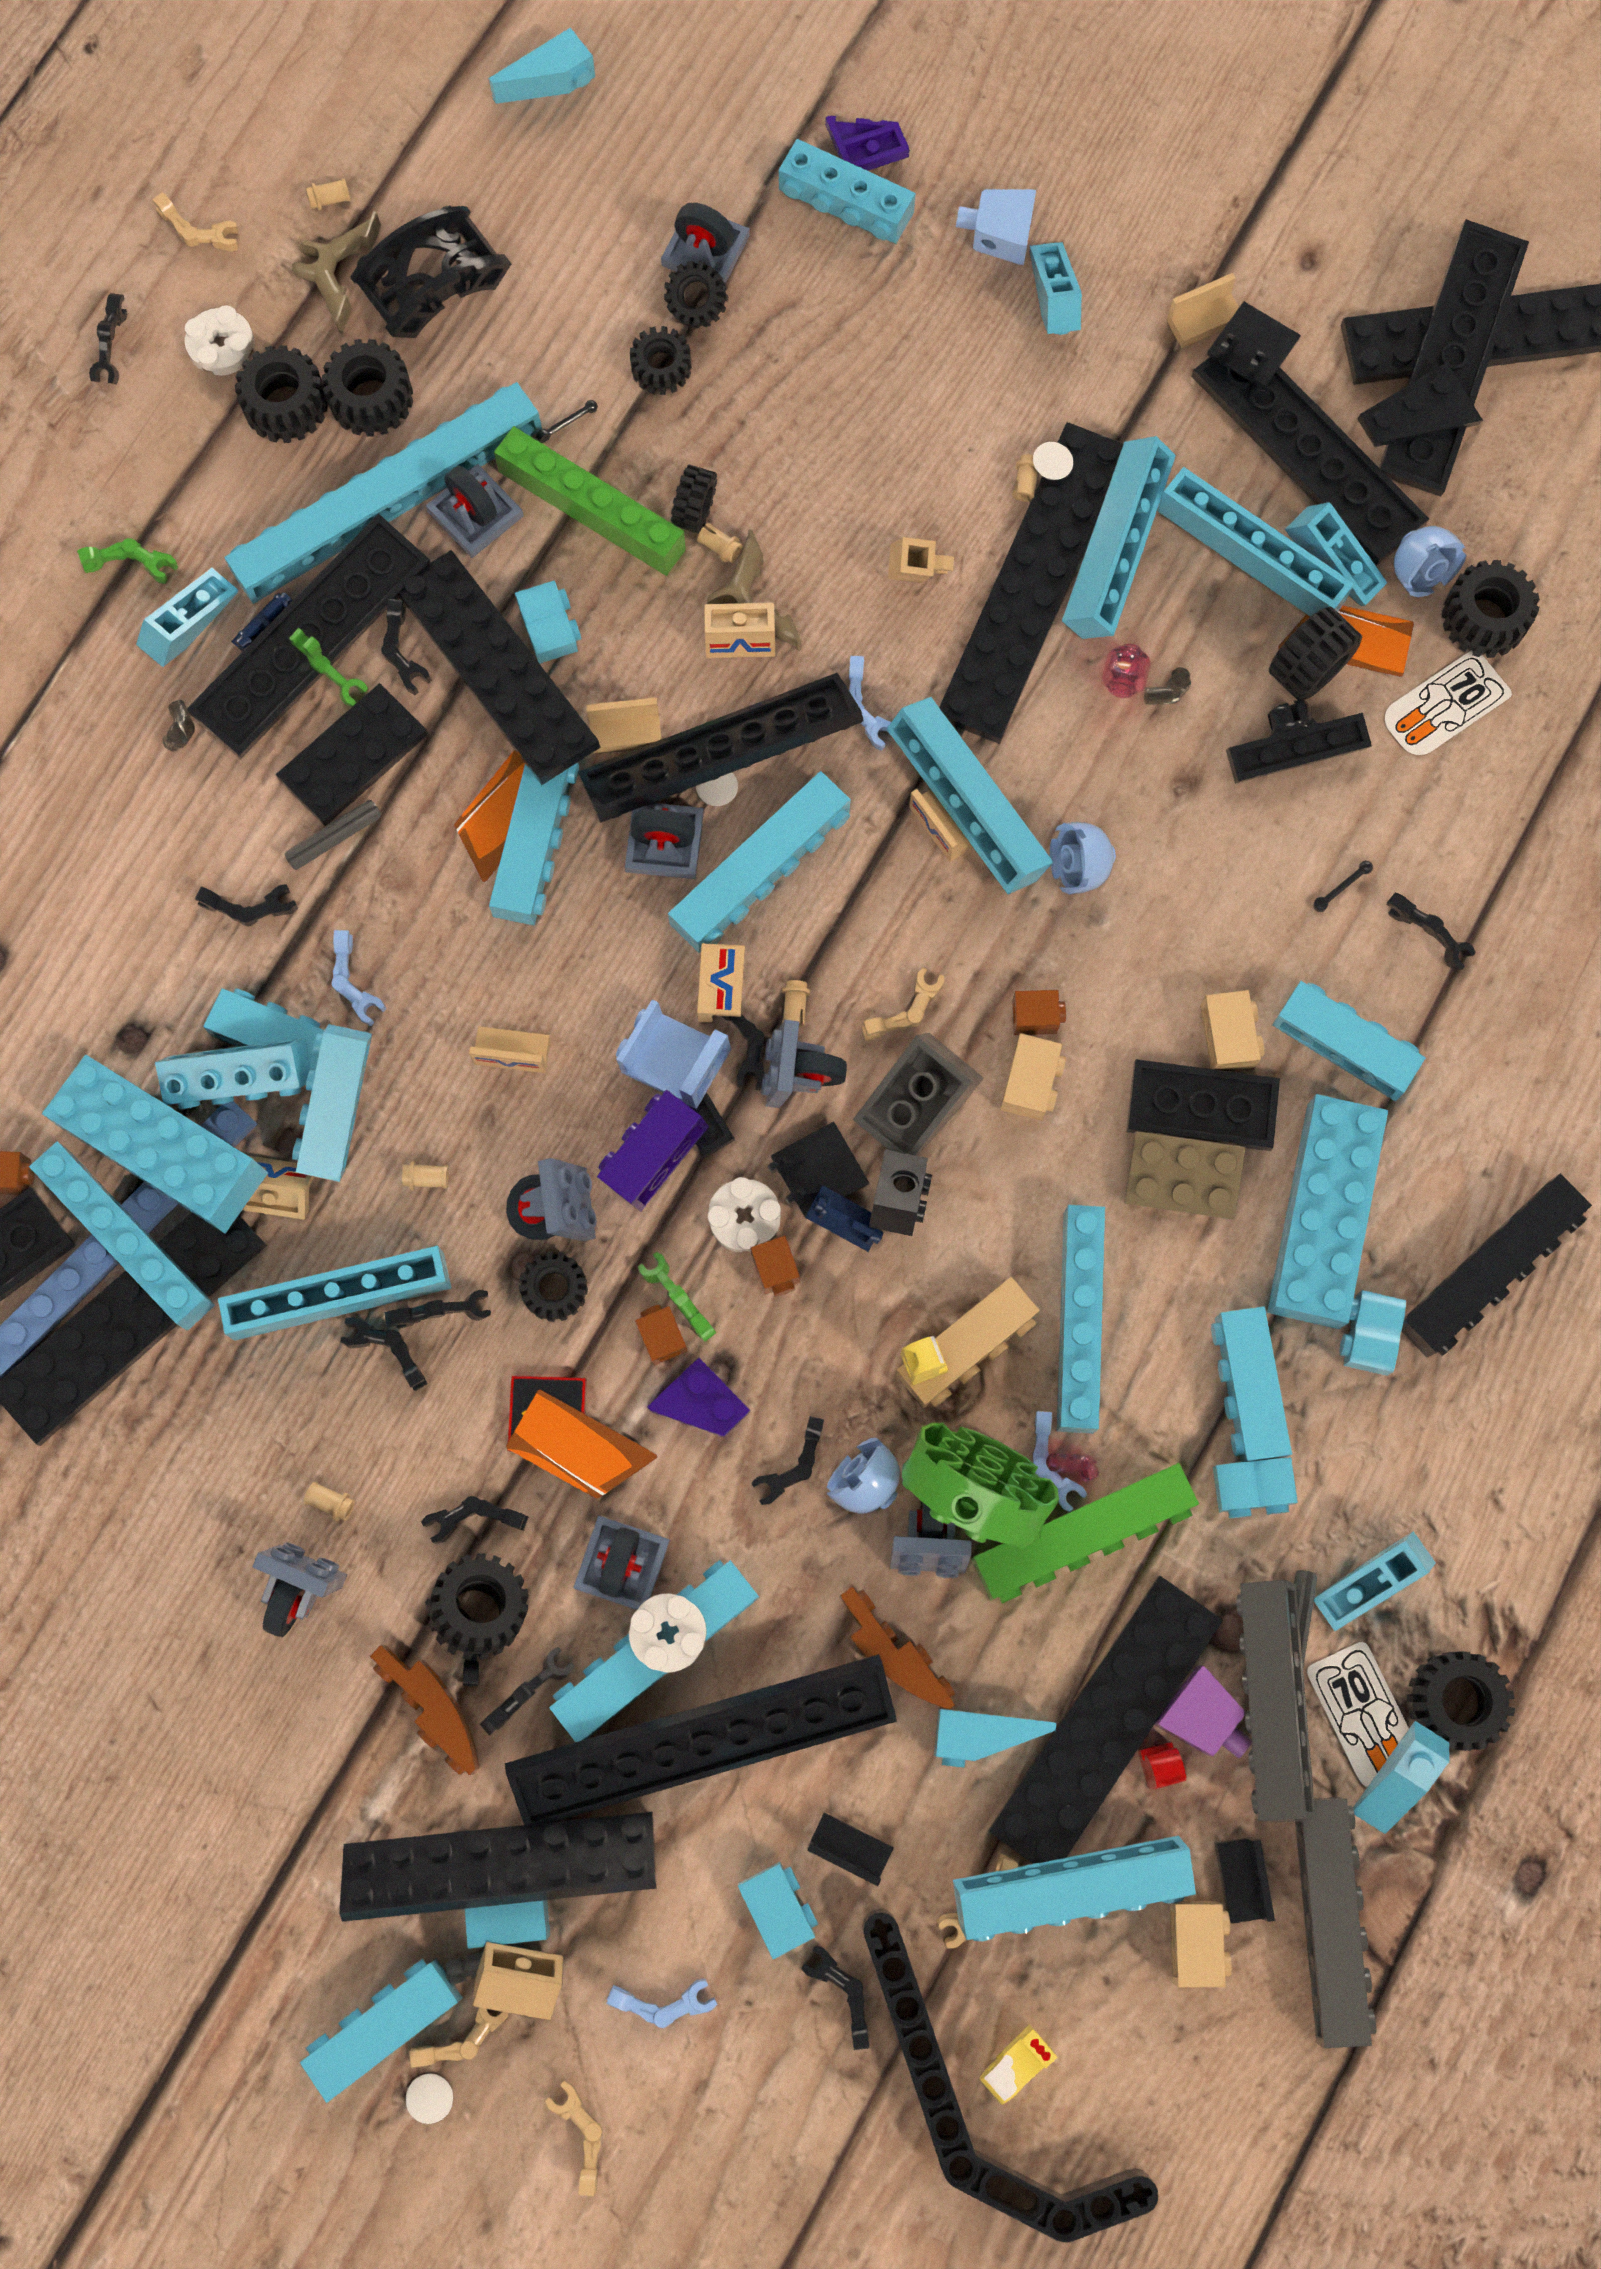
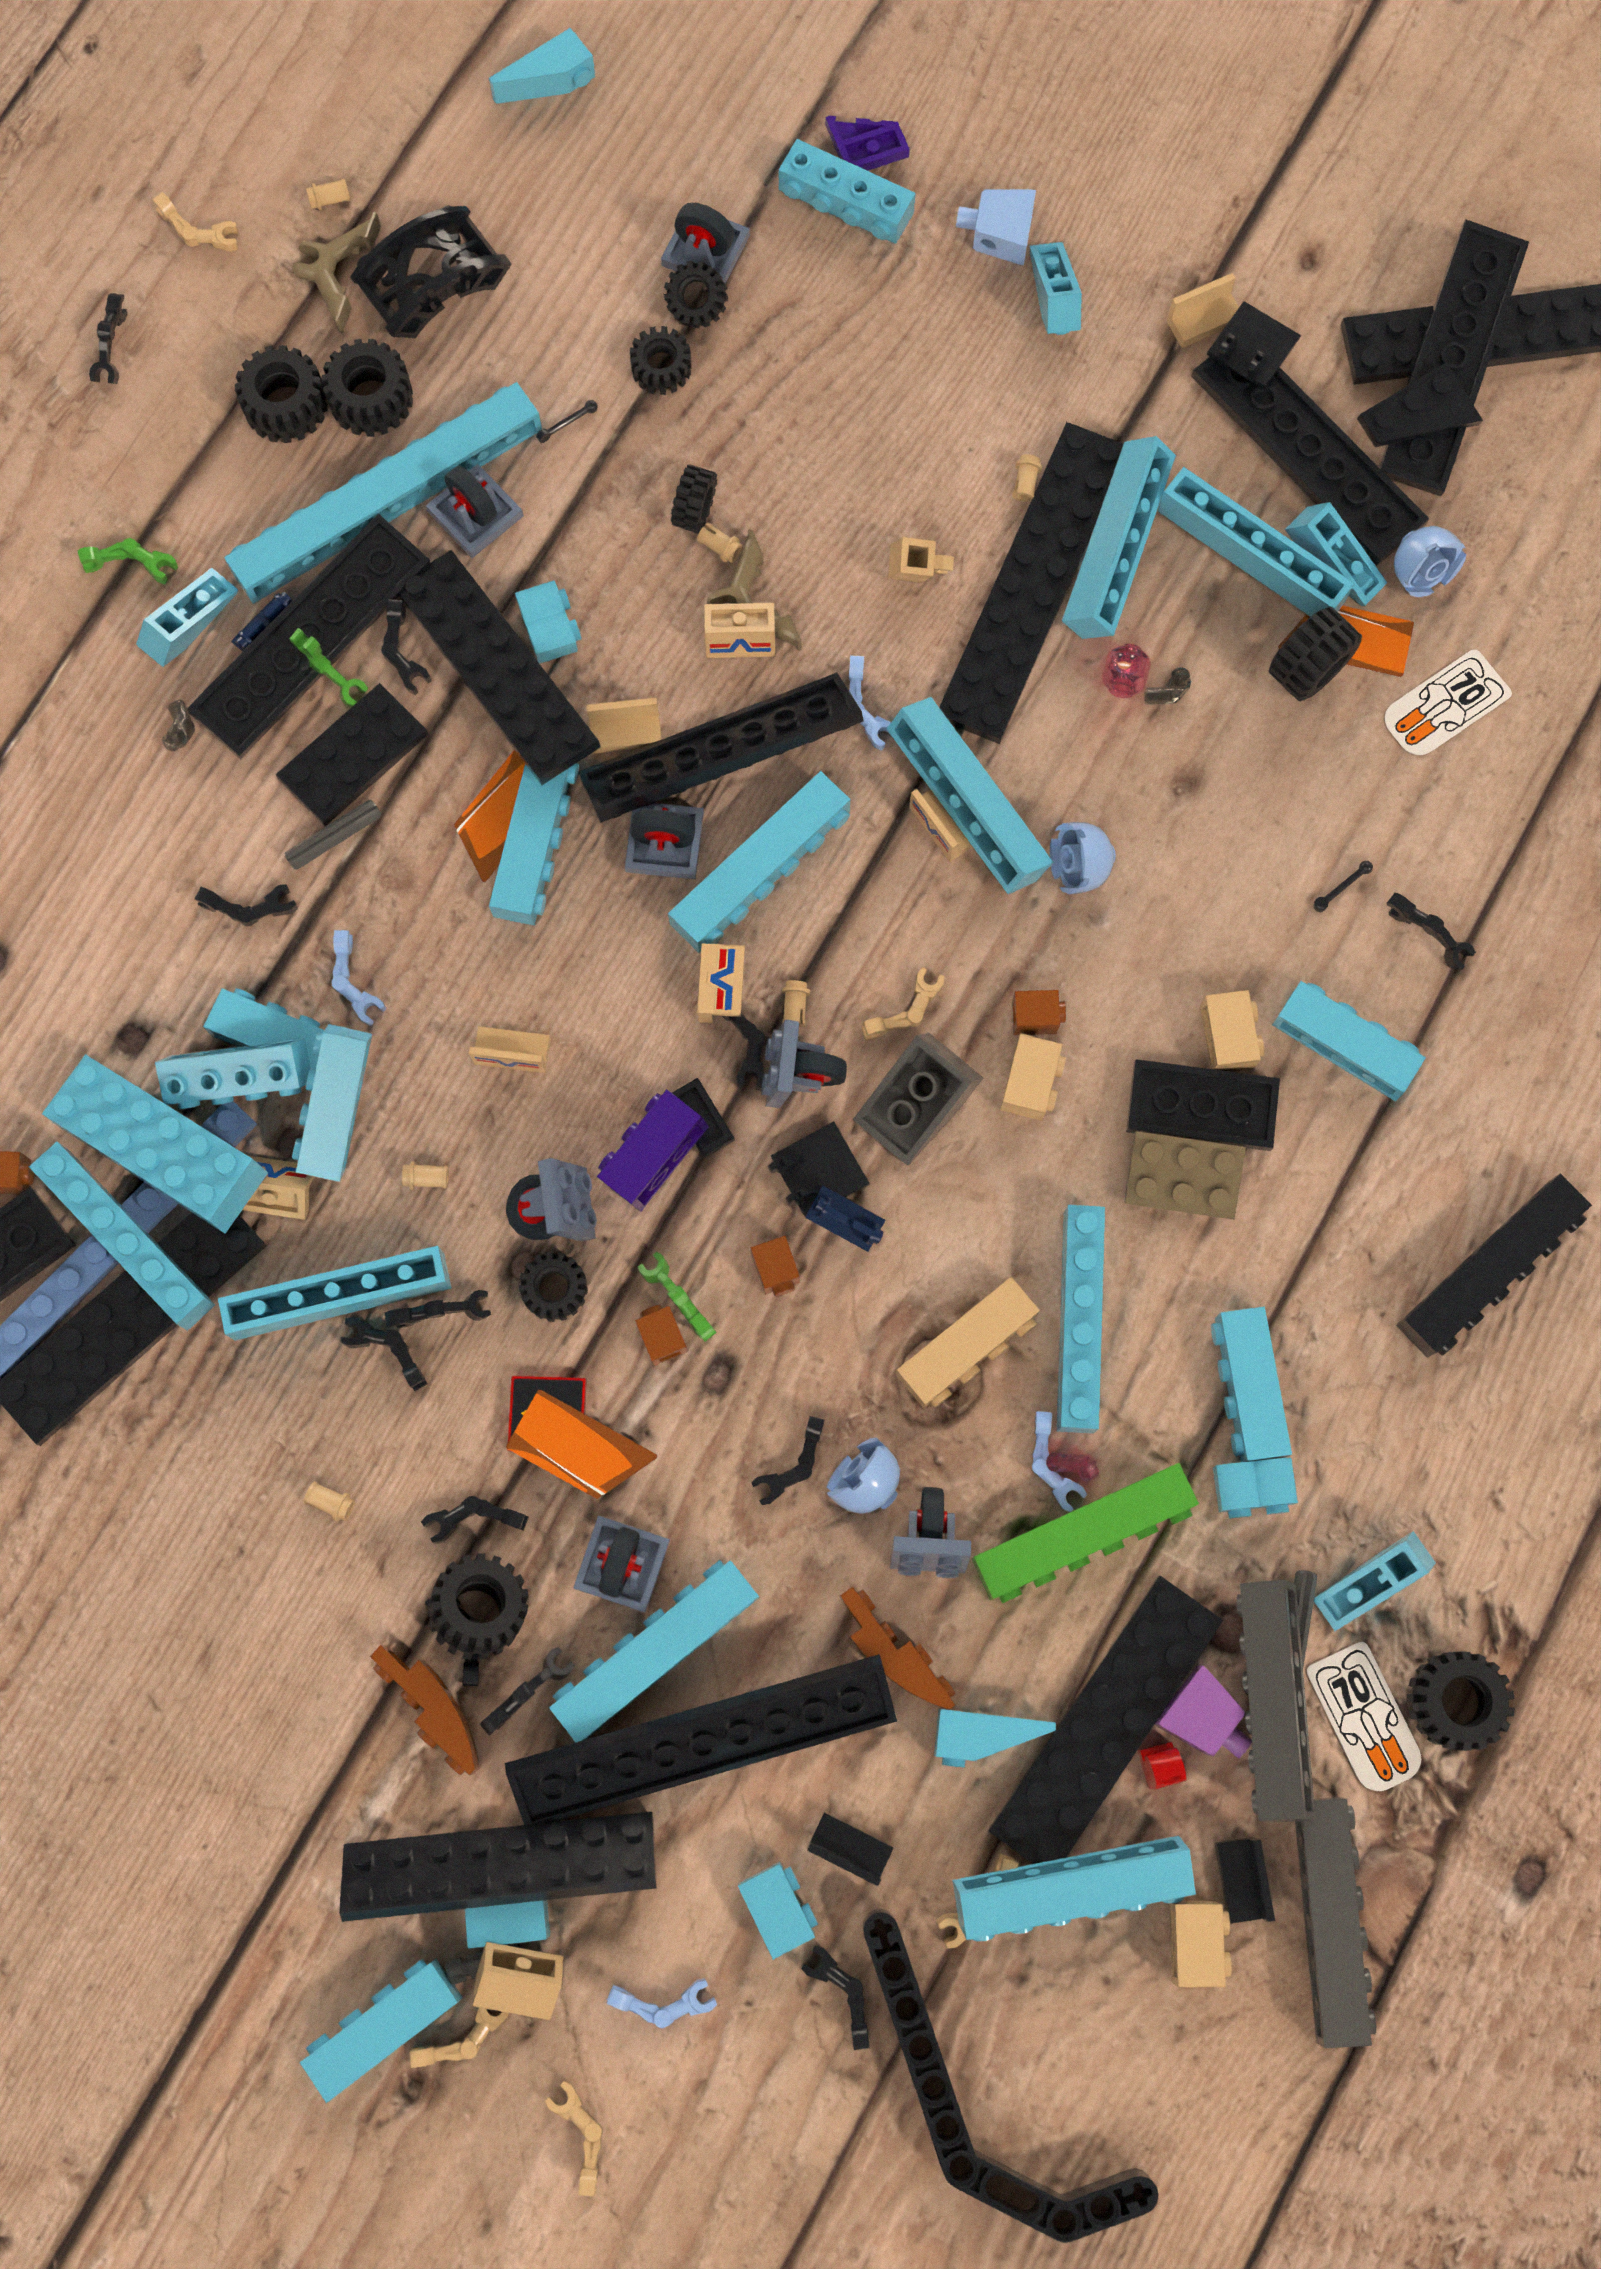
(213, 324): white plate -> none
(294, 1585): sand blue plate -> none
(429, 2098): white sticker -> none
(590, 501): bright green brick -> none
(647, 1623): white plate -> none
(672, 1055): light blue panel -> none
(701, 1401): dark purple wing -> none
(718, 791): white sticker -> none
(743, 1194): white plate -> none
(899, 1193): black brick -> none
(923, 1360): light yellow leg -> none
(979, 1485): bright green brick -> none
(1017, 2065): light yellow leg -> none
(1053, 460): white sticker -> none
(1297, 742): black plate -> none
(1328, 1212): medium azure brick -> none
(1373, 1333): medium azure brick -> none
(1403, 1778): medium azure slope -> none
(1501, 586): black tyre -> none

